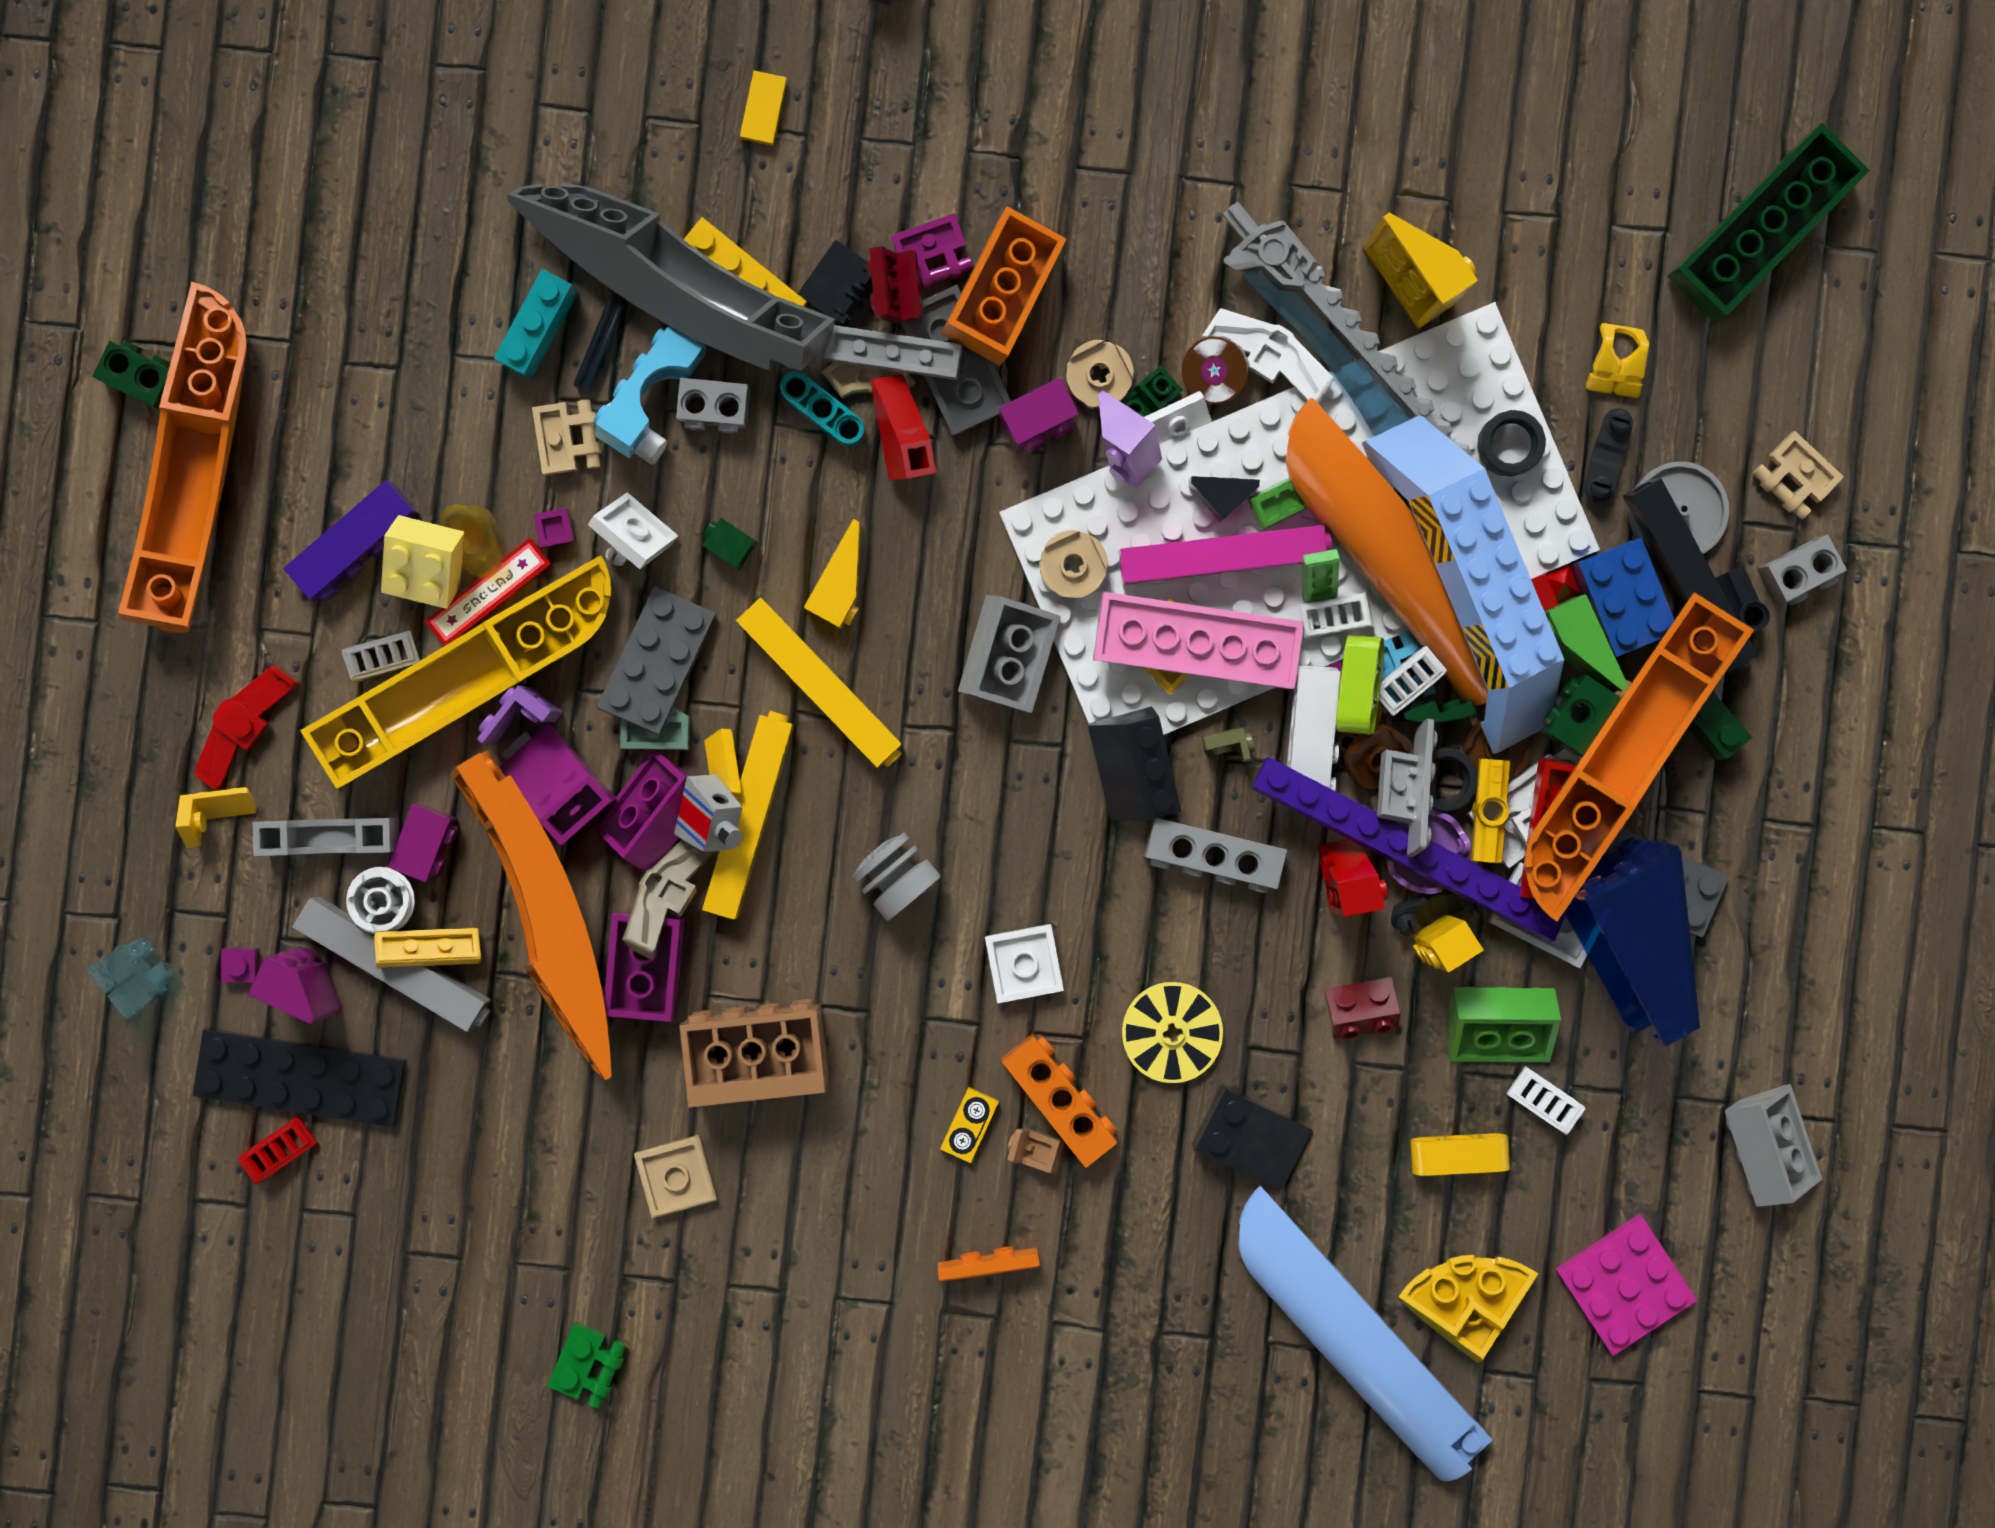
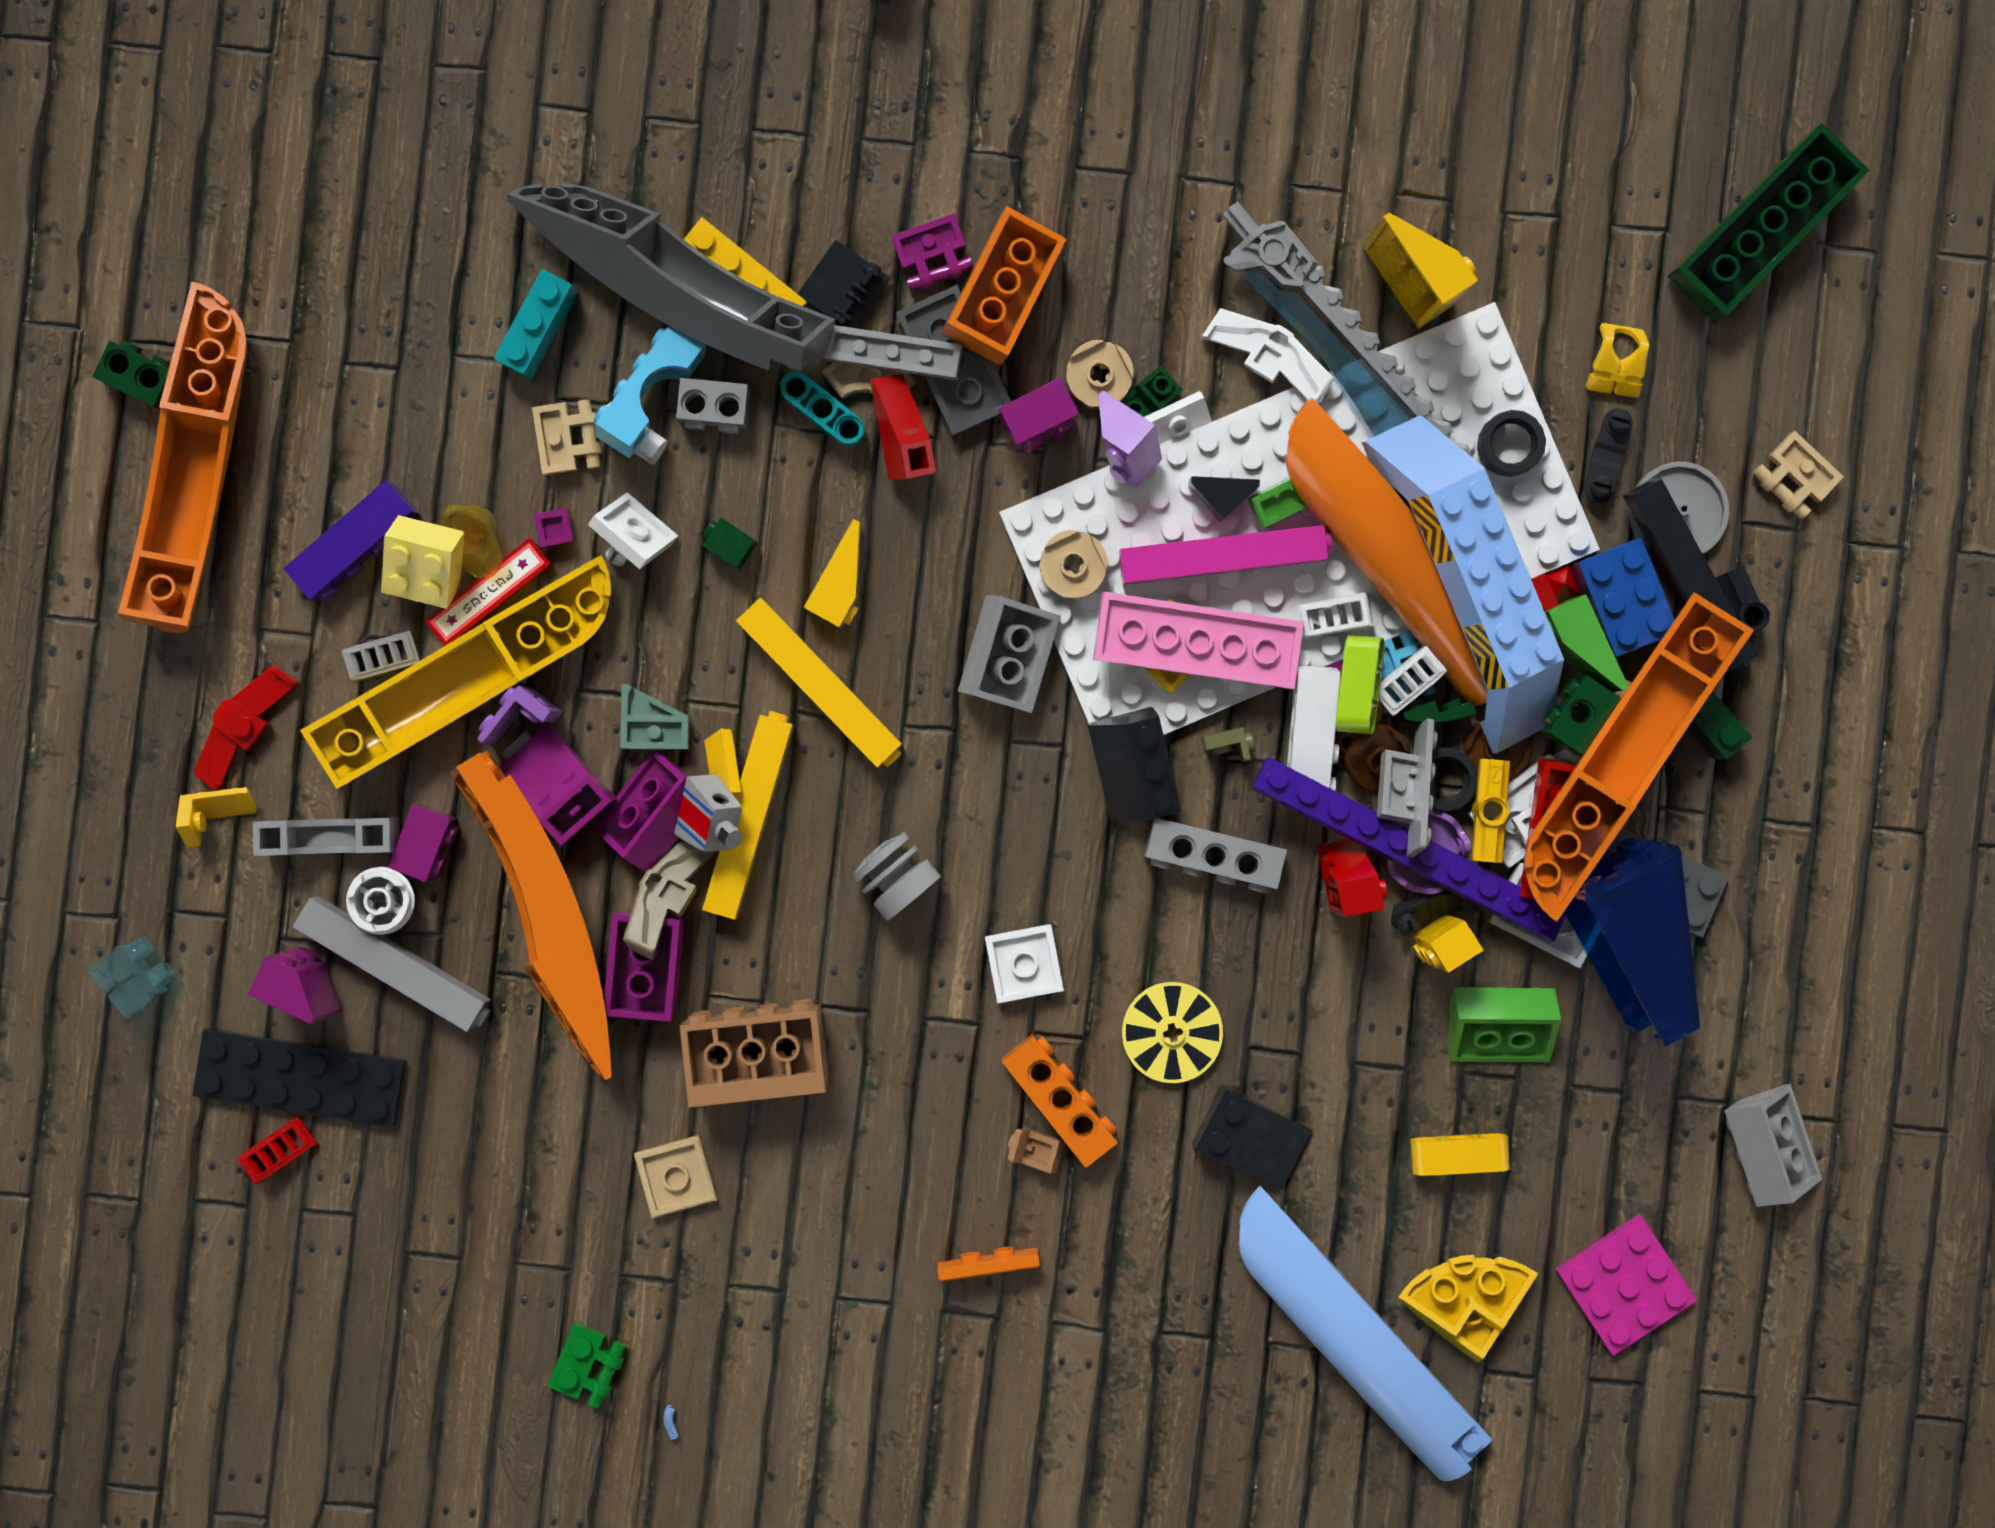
(239, 965): magenta plate -> none
(427, 947): yellow tile -> none
(600, 344): black axle -> none
(656, 661): dark grey plate -> none
(670, 1412): none -> light blue leg
(763, 108): yellow tile -> none
(895, 284): dark red bracket -> none
(969, 1124): tile -> none
(1215, 369): reddish brown tile -> none
(1320, 576): bright green plate -> none
(1363, 1008): dark red bracket -> none
(1568, 1119): white slope -> none
(1800, 564): light grey brick -> none

